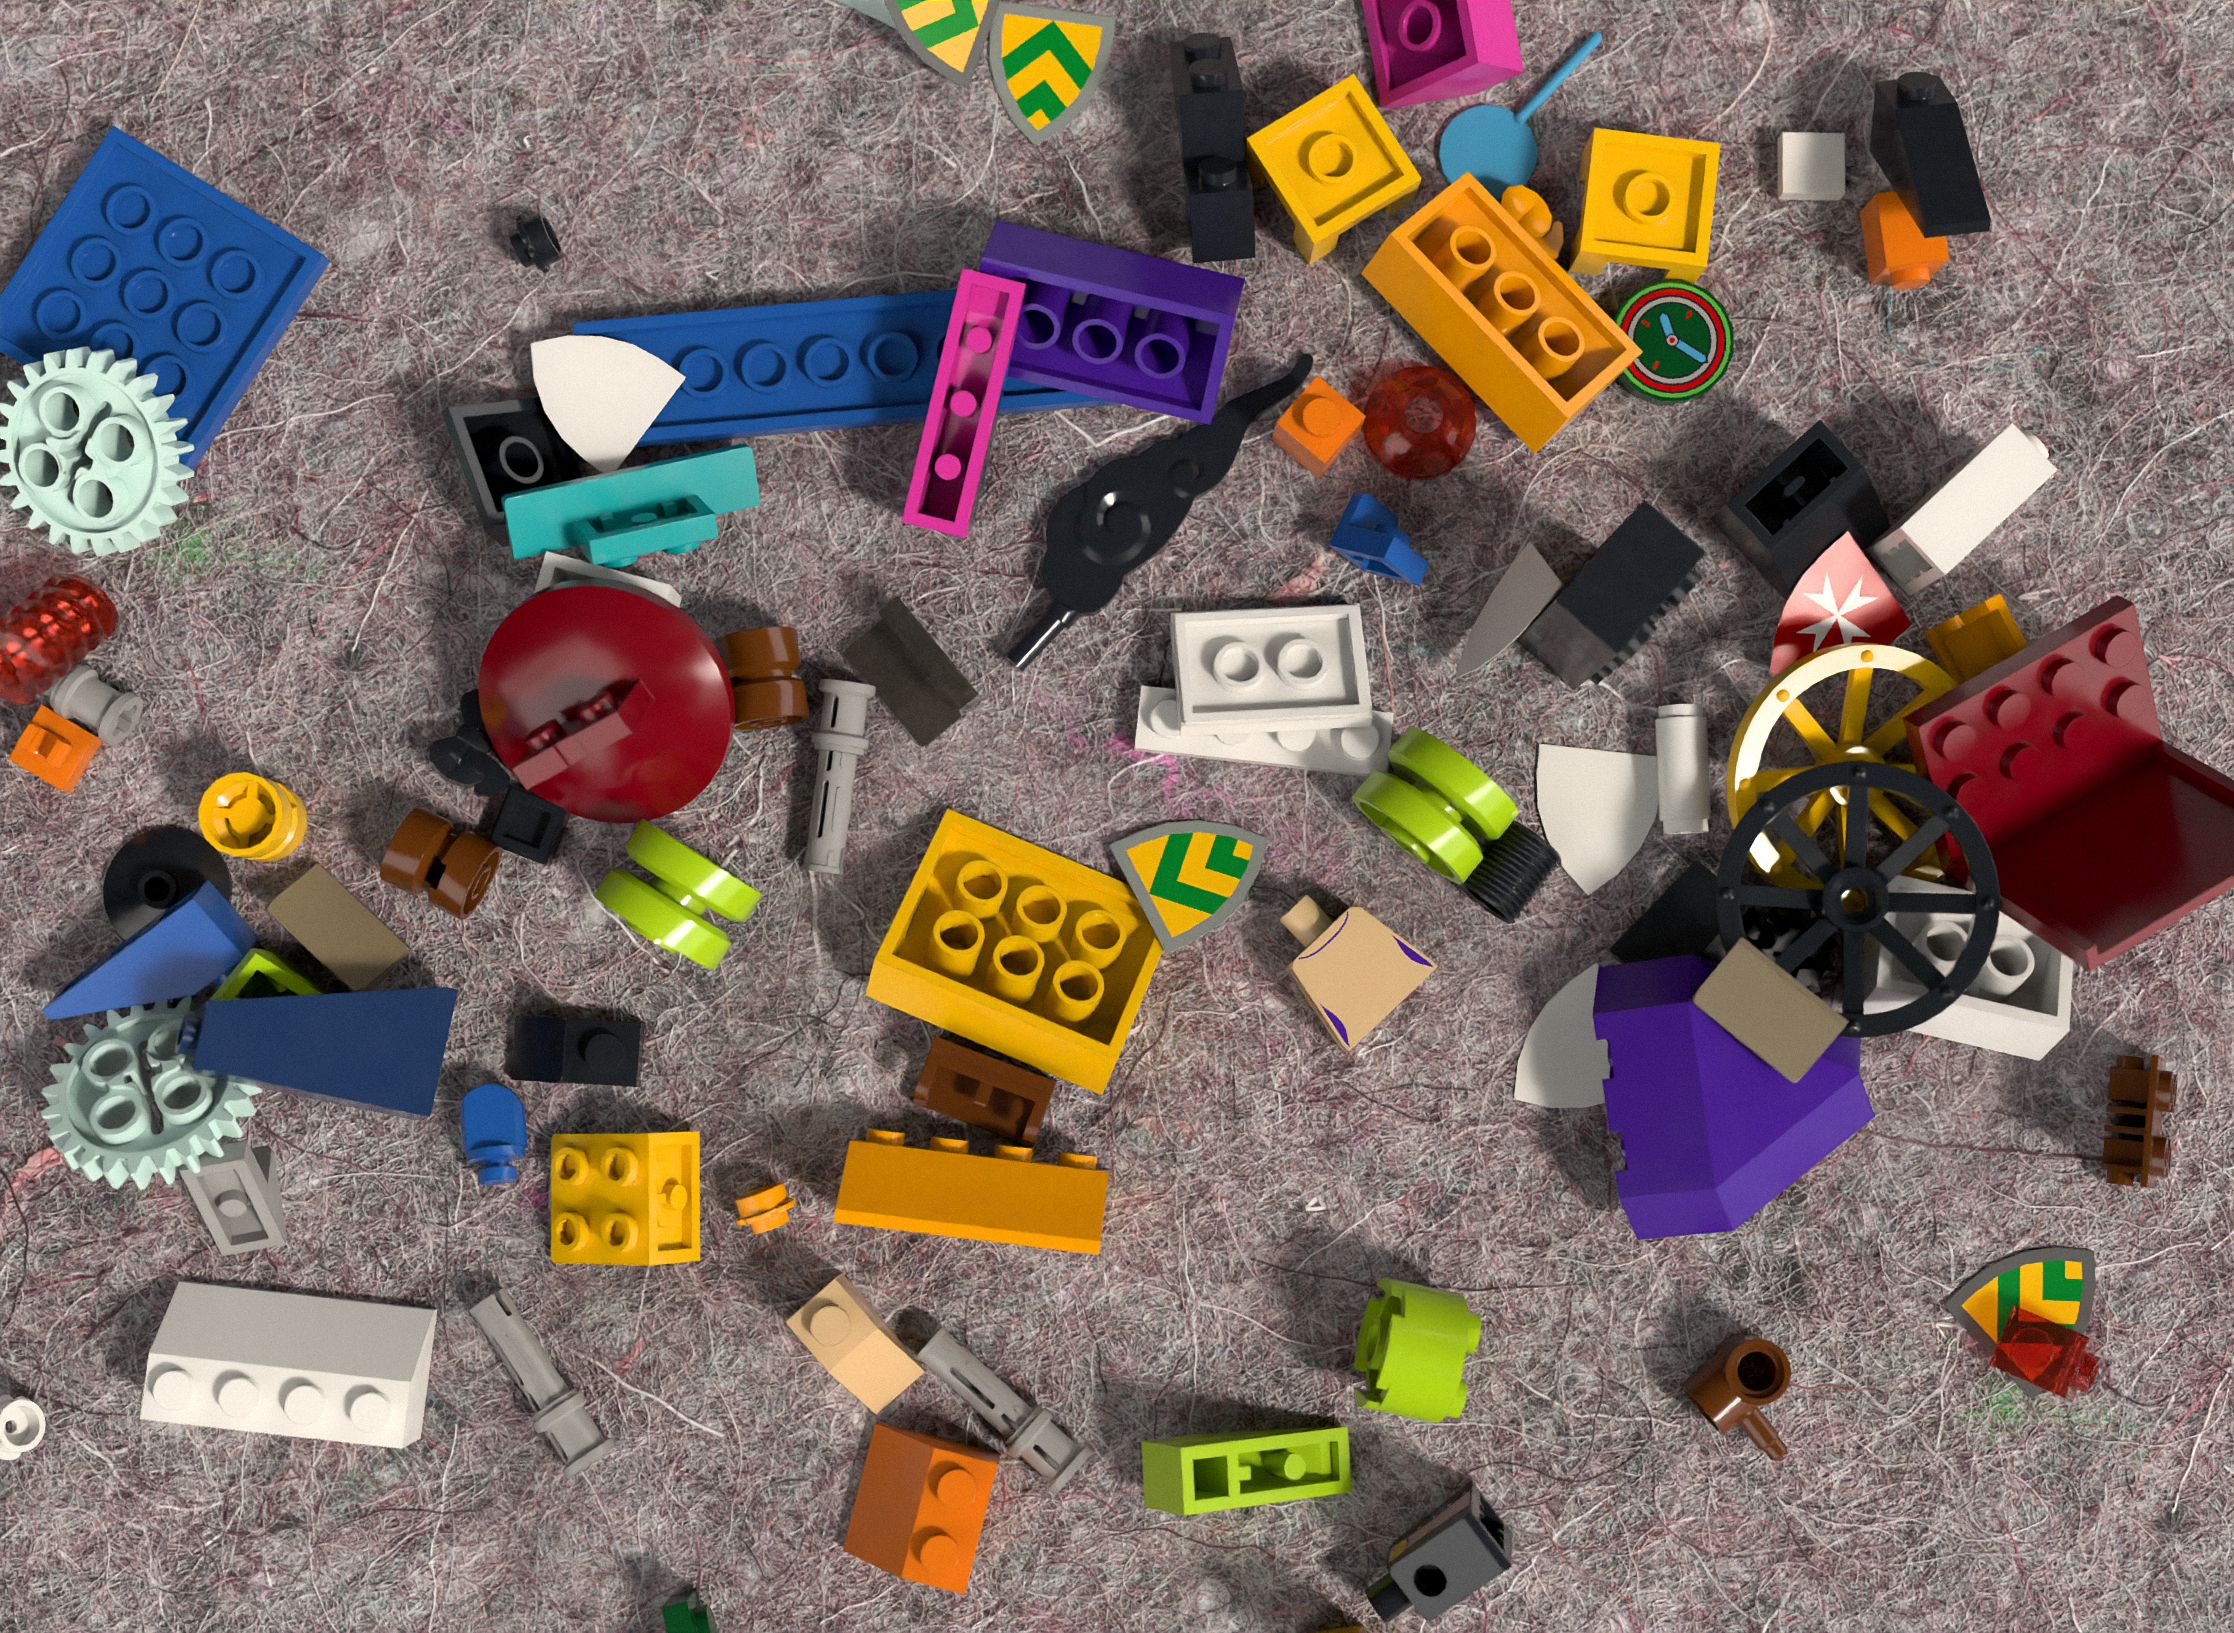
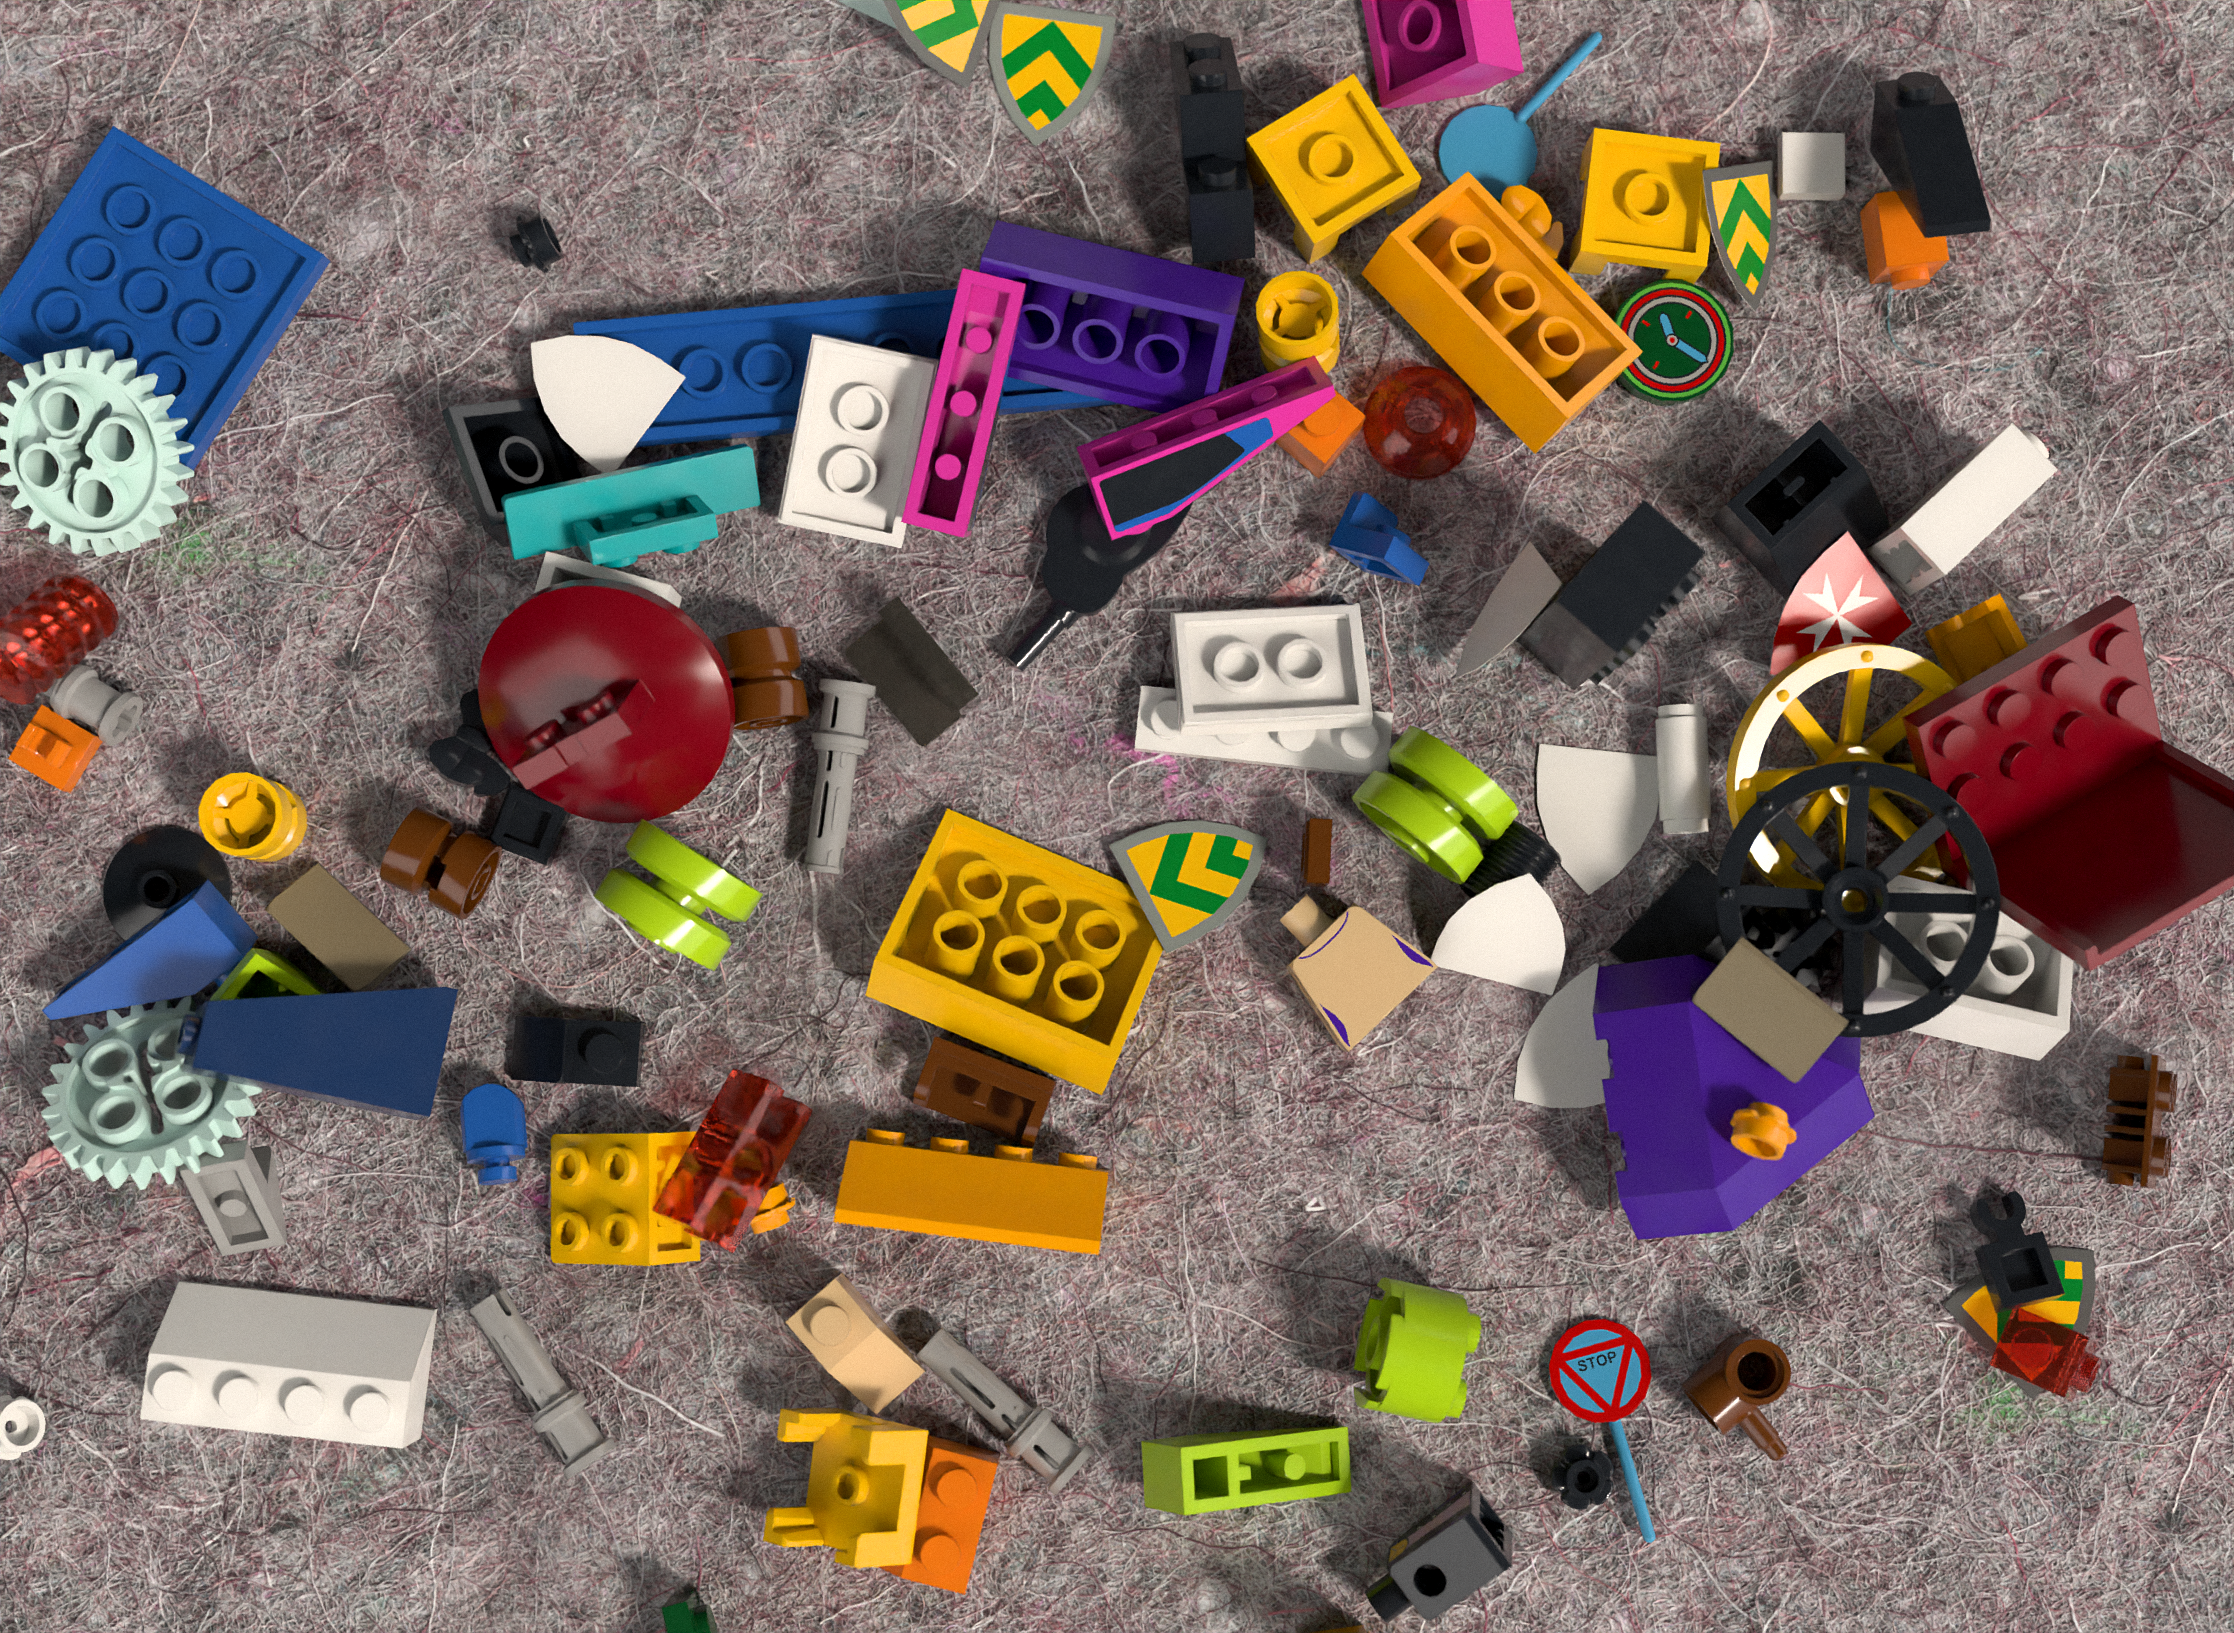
(733, 1160): none -> clear red piece
(856, 440): none -> white tile
(859, 1487): none -> yellow panel
(1181, 454): none -> dark pink slope
(1298, 321): none -> yellow wheel
(1316, 852): none -> reddish brown tile
(1506, 937): none -> white sticker
(1570, 1464): none -> black plate
(1602, 1376): none -> piece
(1744, 224): none -> sticker
(1762, 1131): none -> light orange plate
(2014, 1265): none -> black plate

